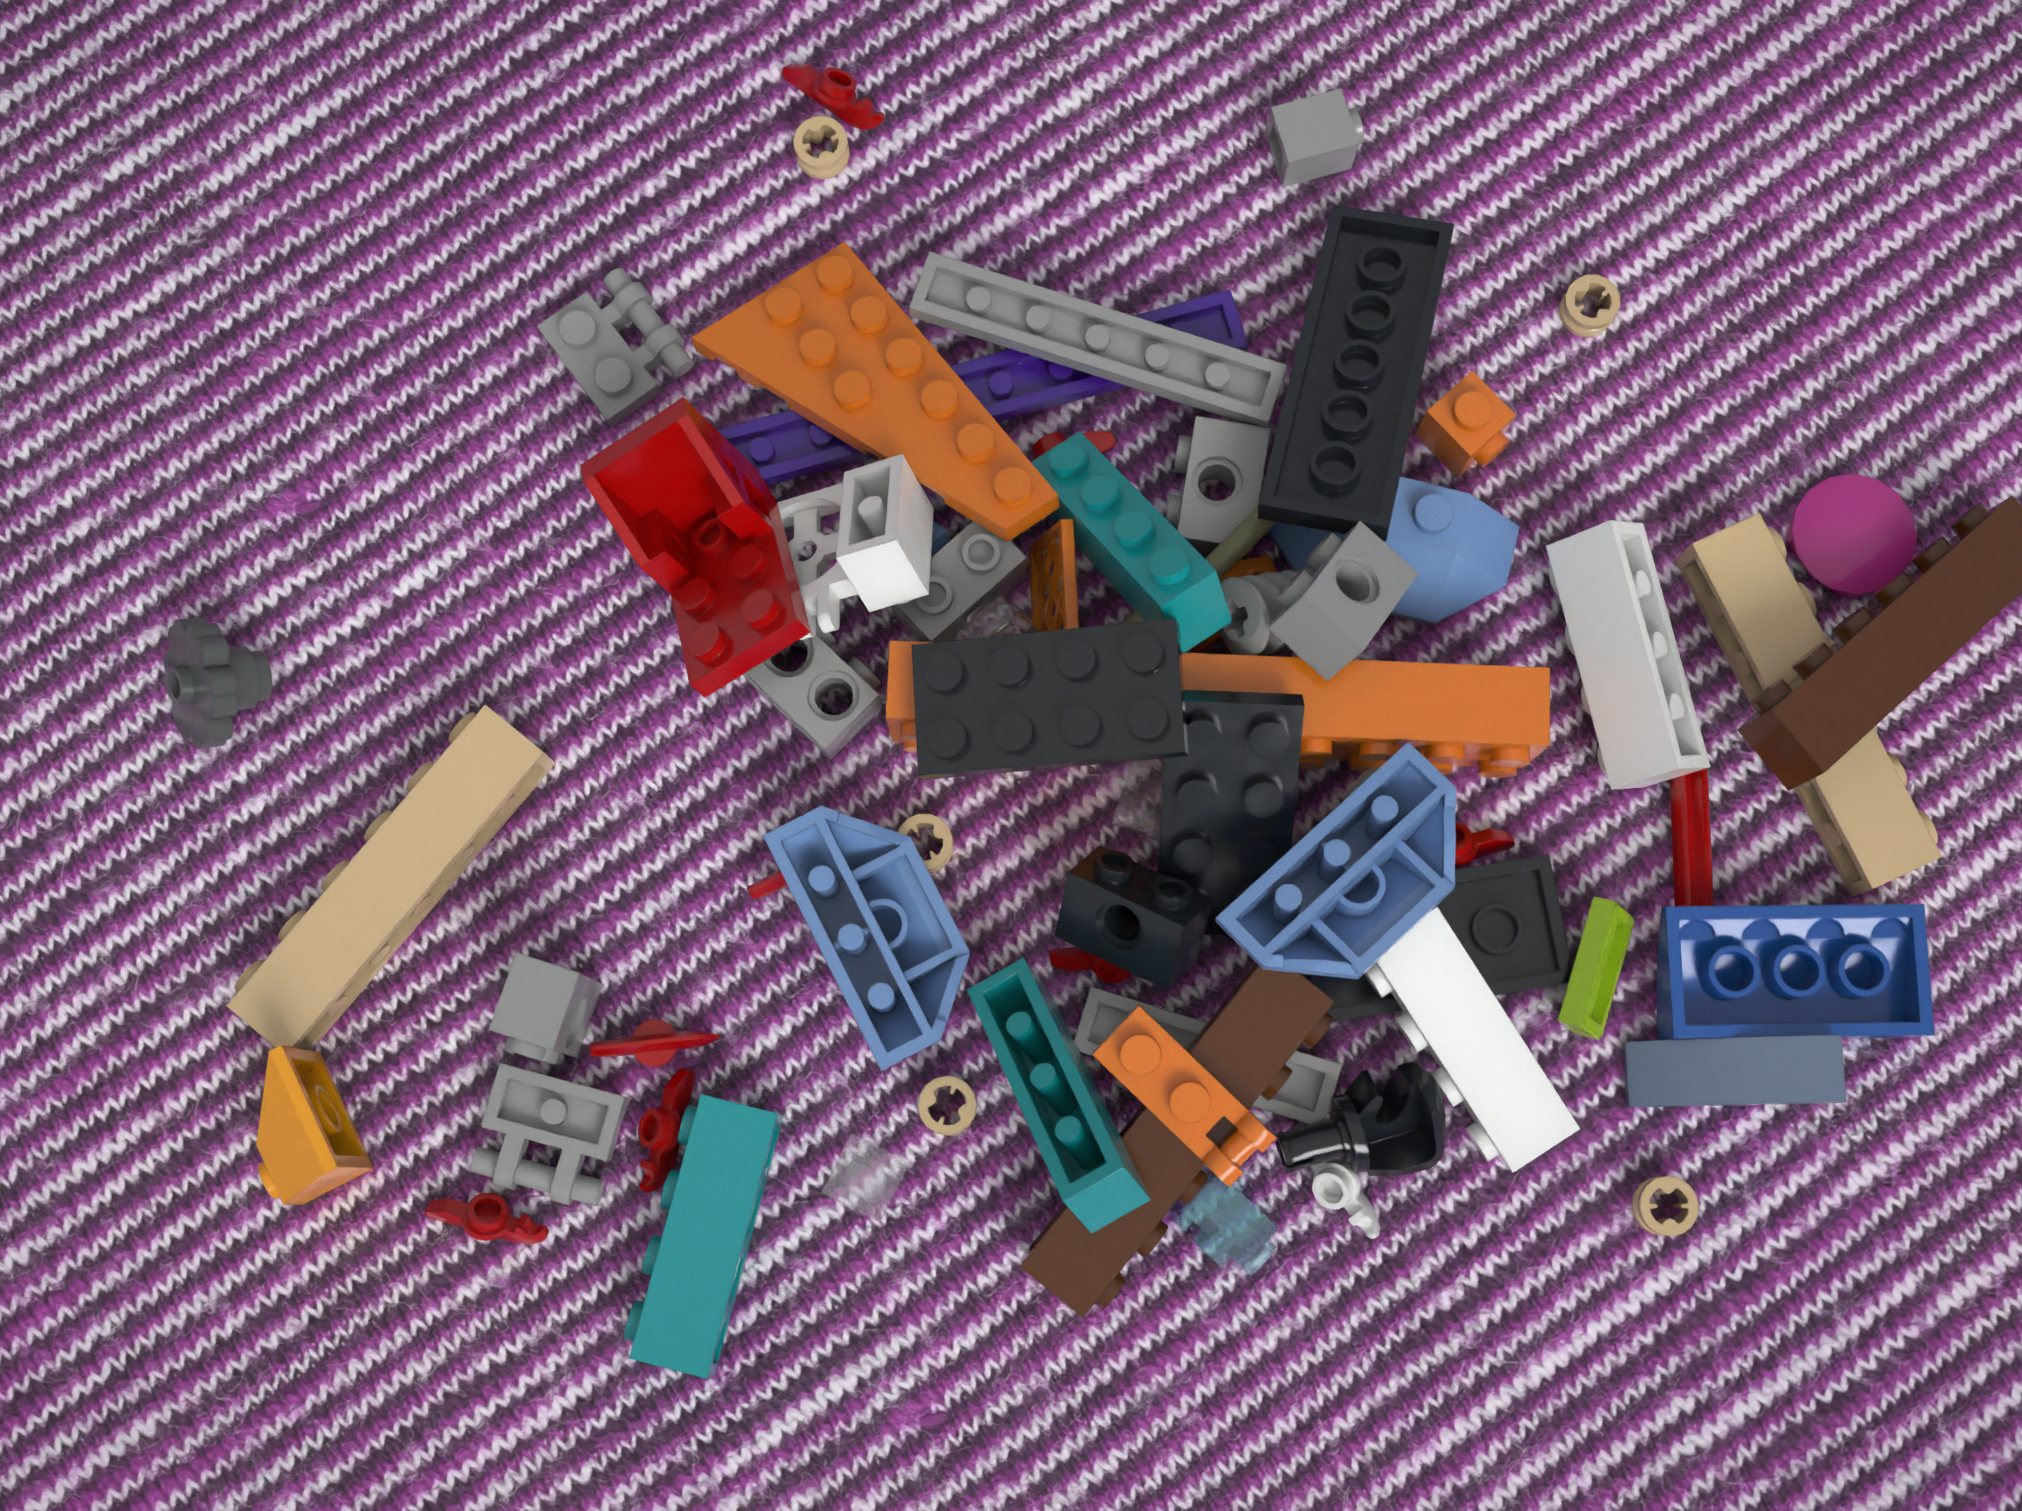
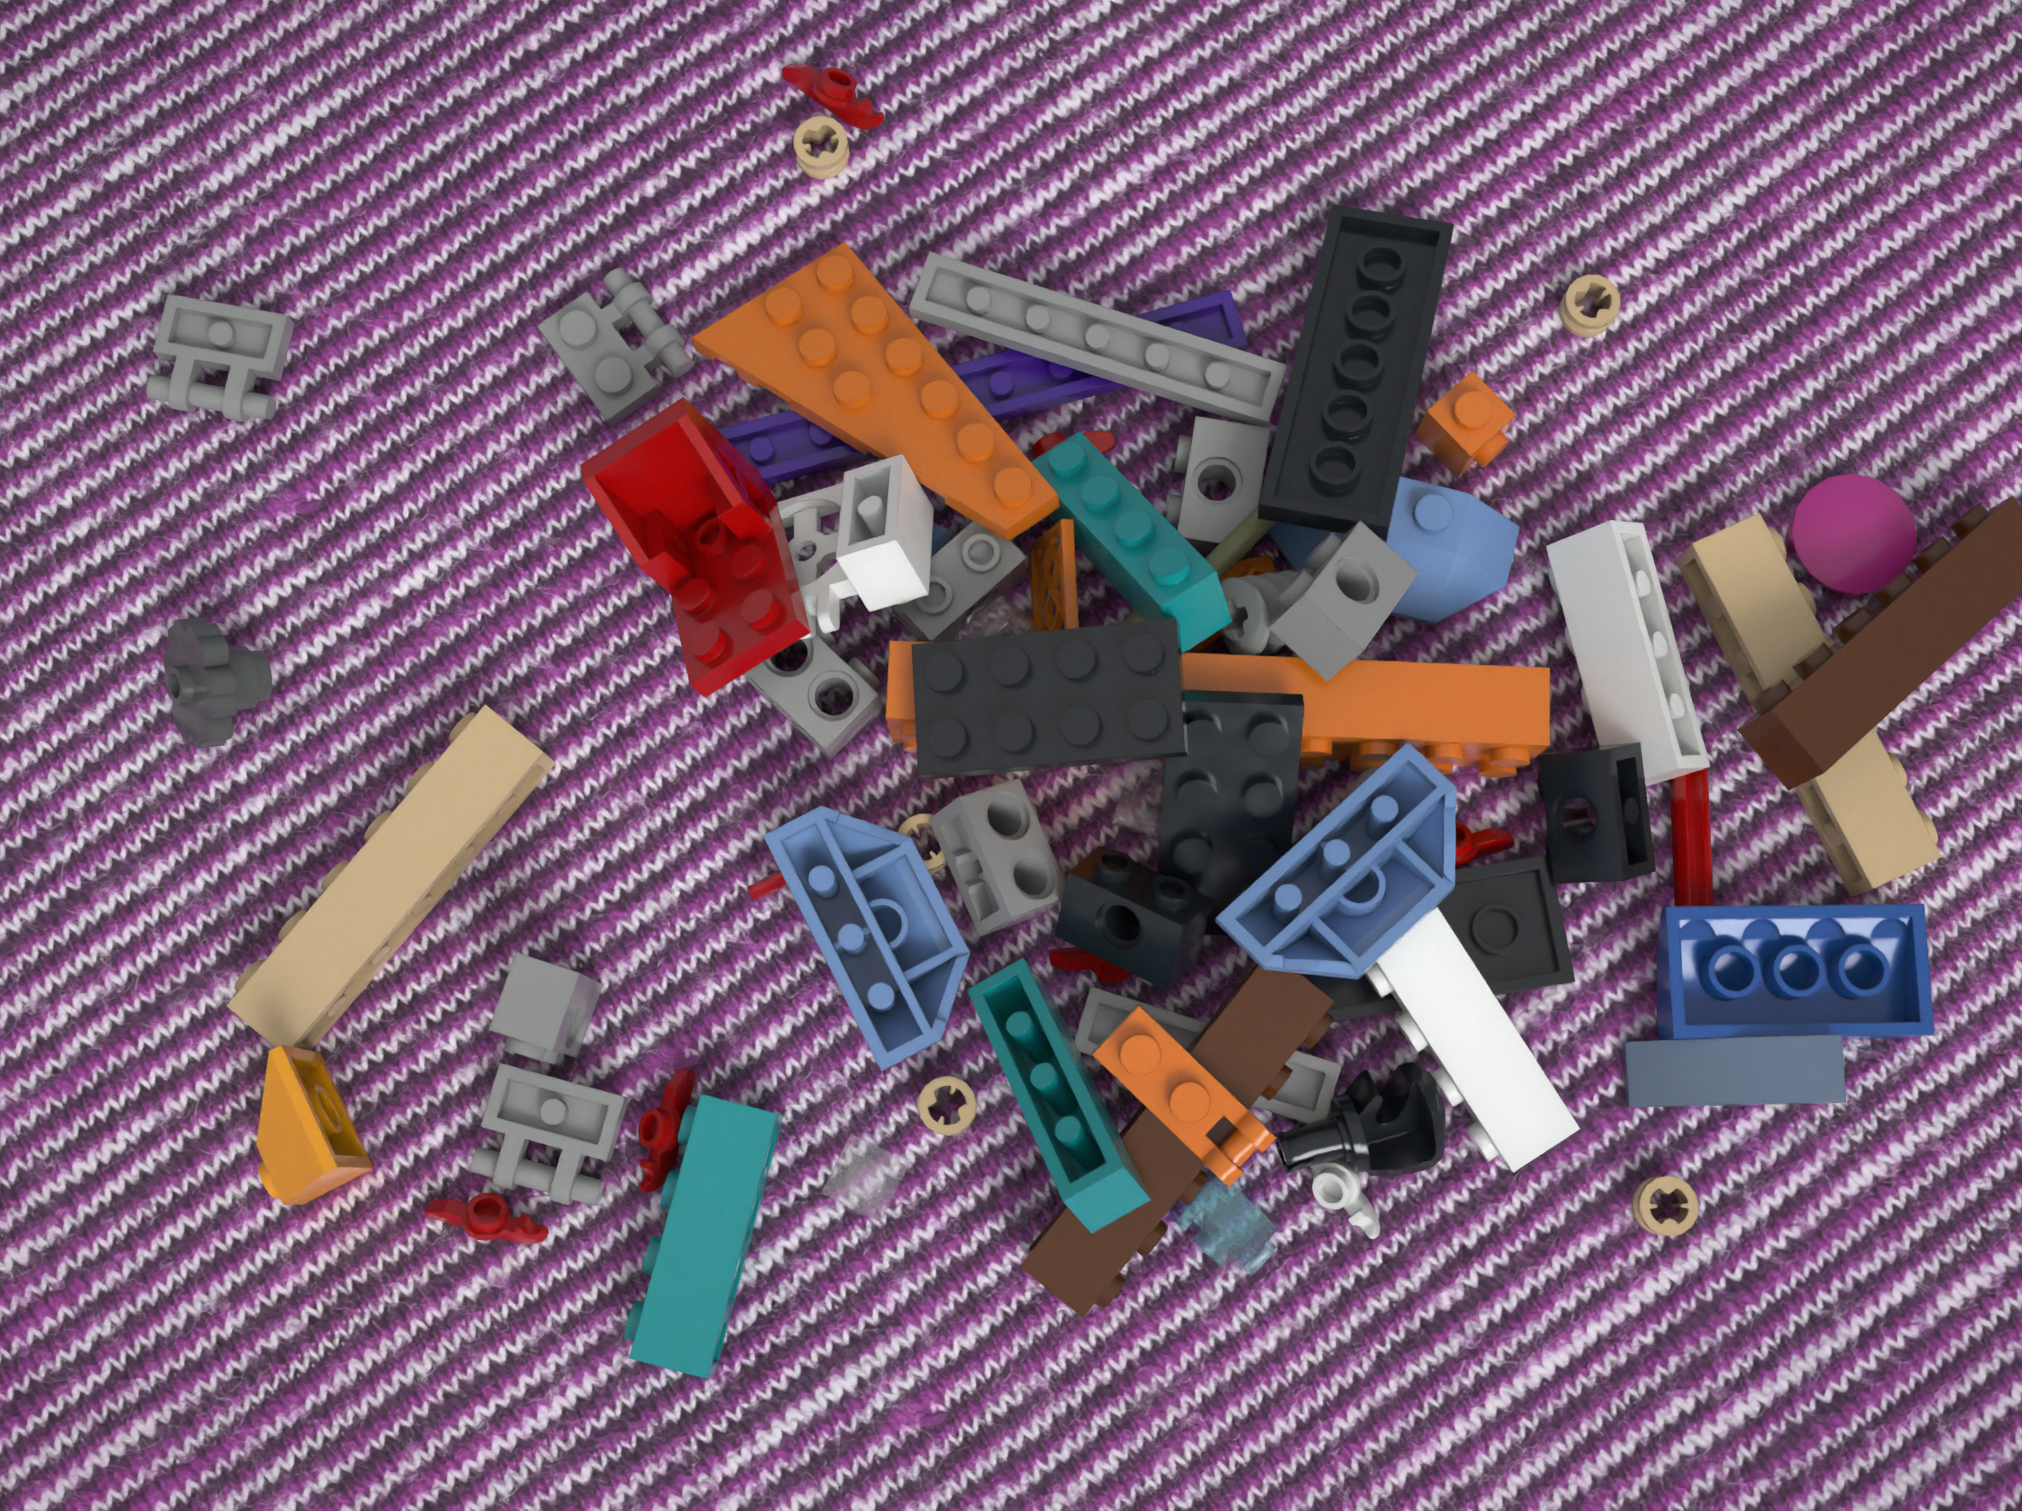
(225, 339): none -> light grey plate
(653, 1043): red piece -> none
(996, 857): none -> light grey brick
(1313, 137): light grey brick -> none
(1596, 968): lime tile -> none
(1615, 786): none -> black brick

